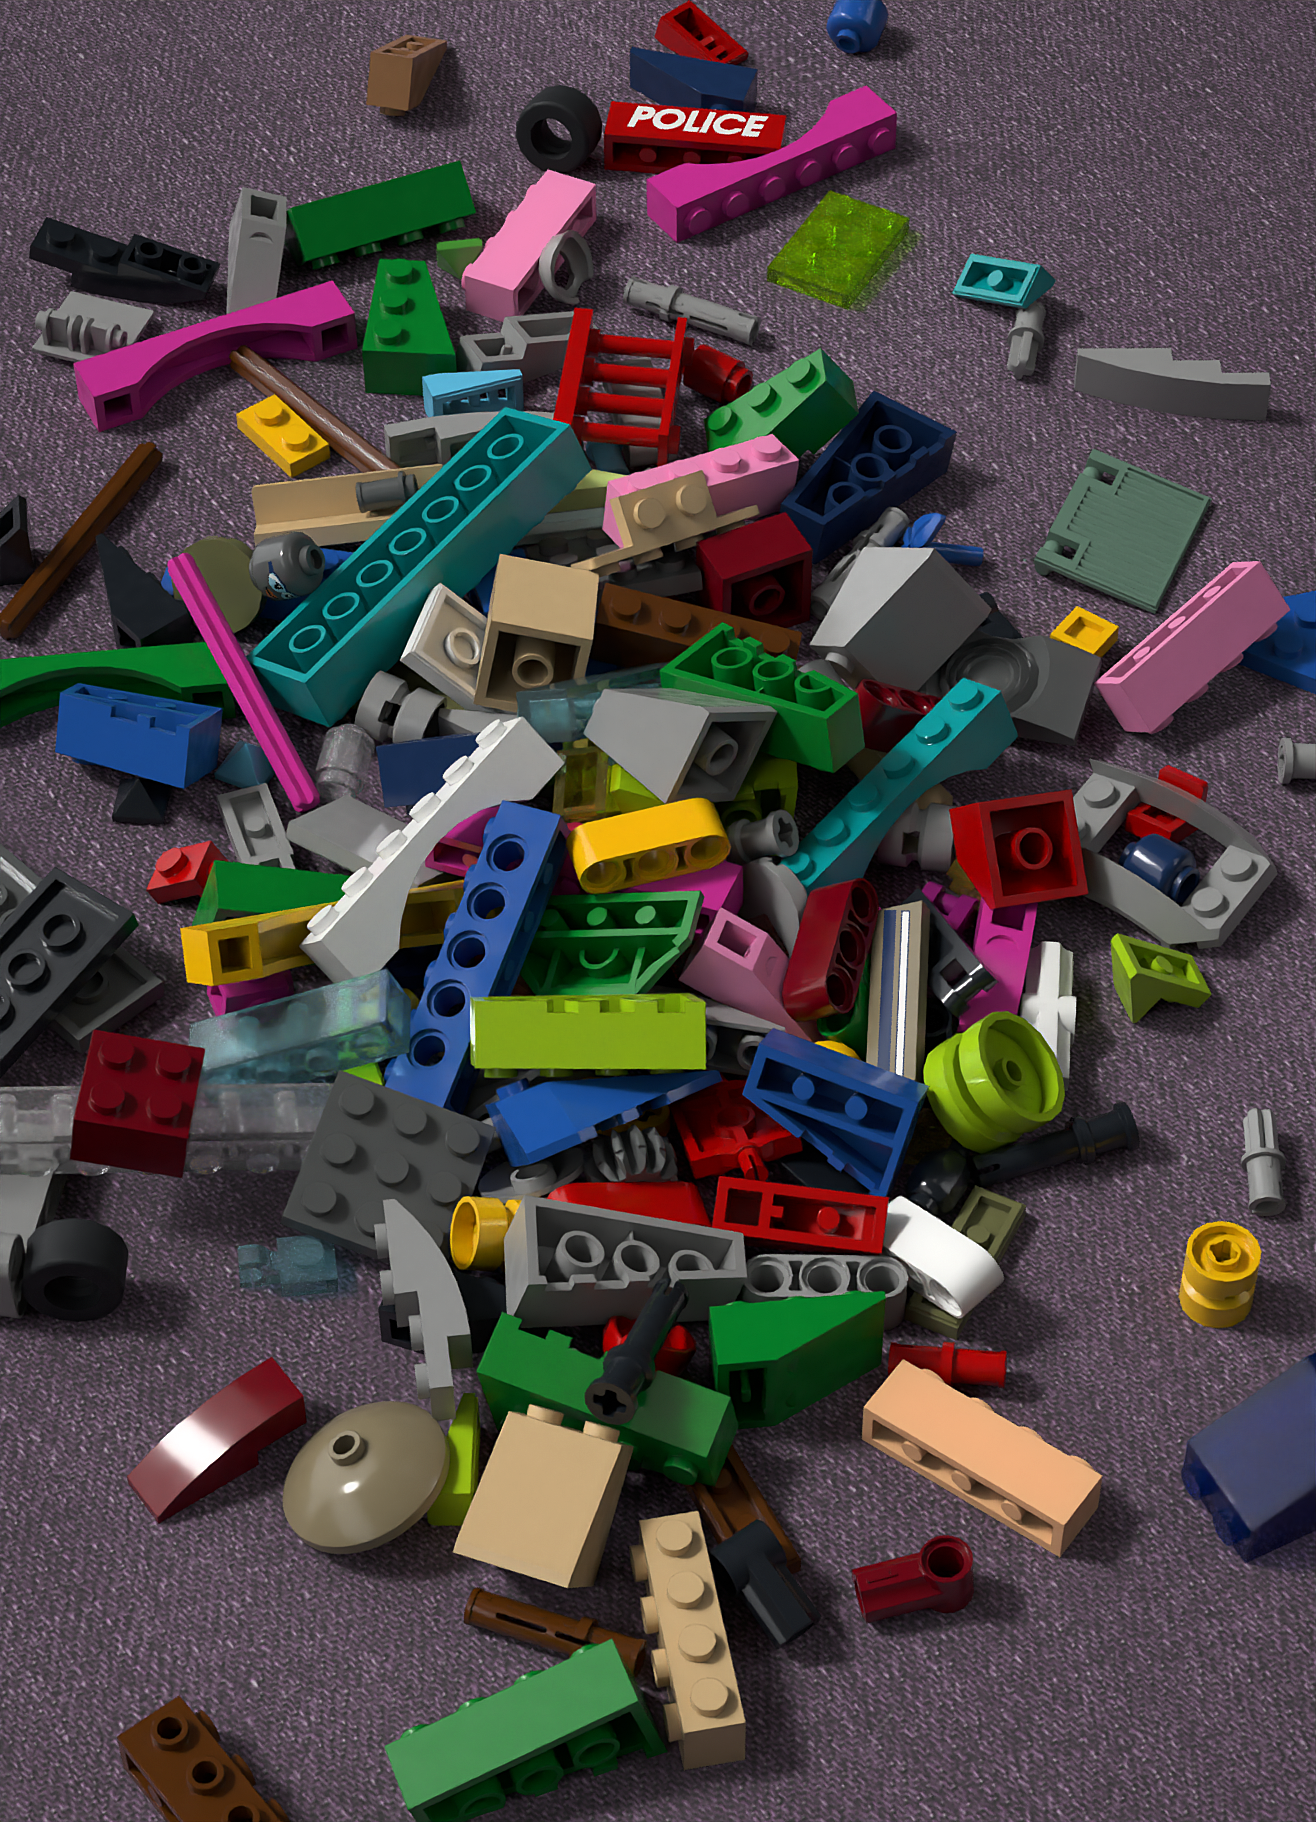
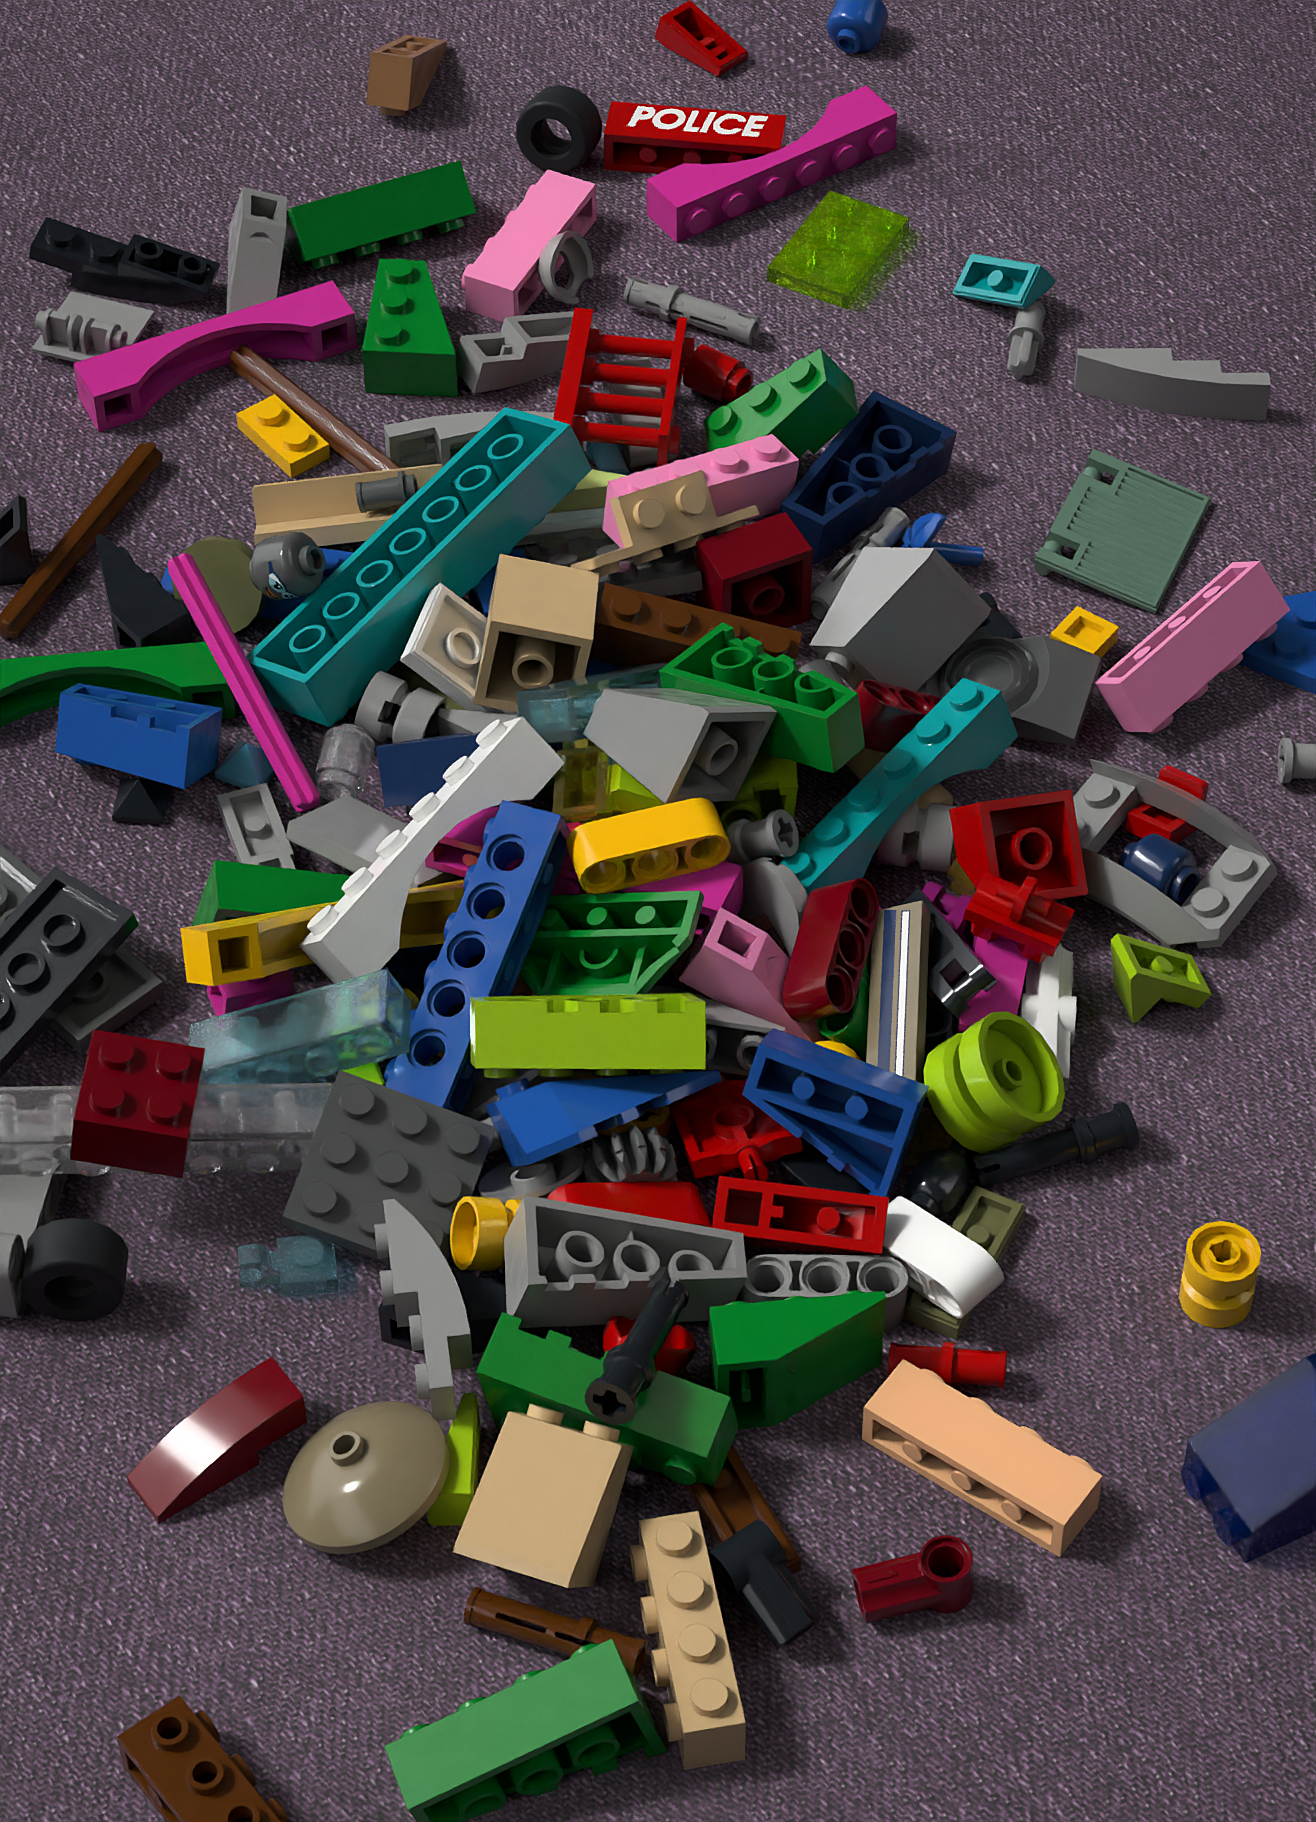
(183, 871): red bracket -> none
(444, 391): medium azure slope -> none
(457, 255): bright green slope -> none
(692, 81): dark blue slope -> none
(1018, 915): none -> red hips
(1263, 1163): light grey axle -> none

